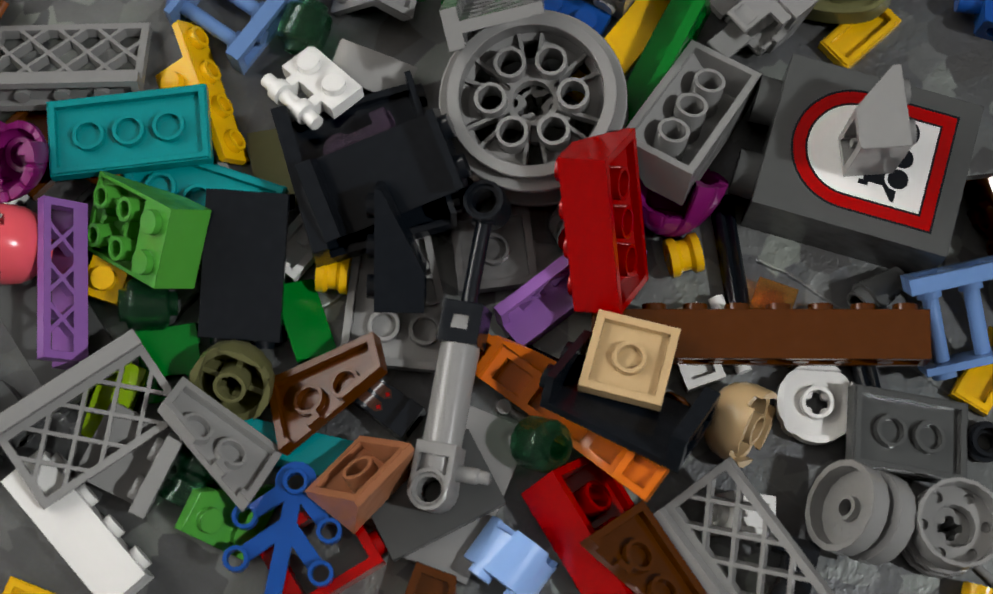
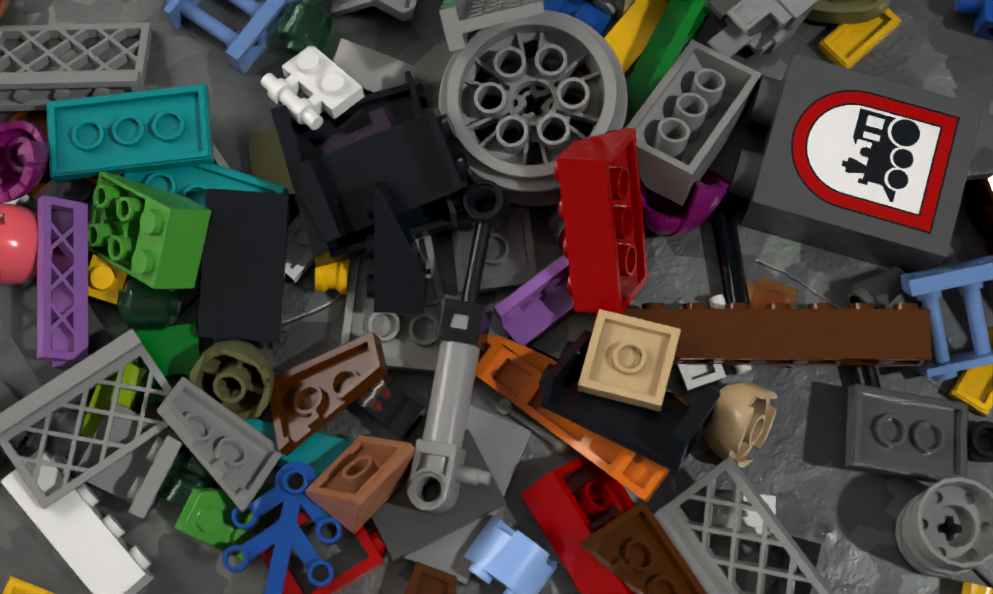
(199, 68): yellow bracket -> none
(306, 321): green slope -> none
(540, 444): clear green head -> none
(683, 255): yellow wheel -> none
(798, 419): white plate -> none
(860, 512): light grey wheel -> none
(879, 128): light grey slope -> none

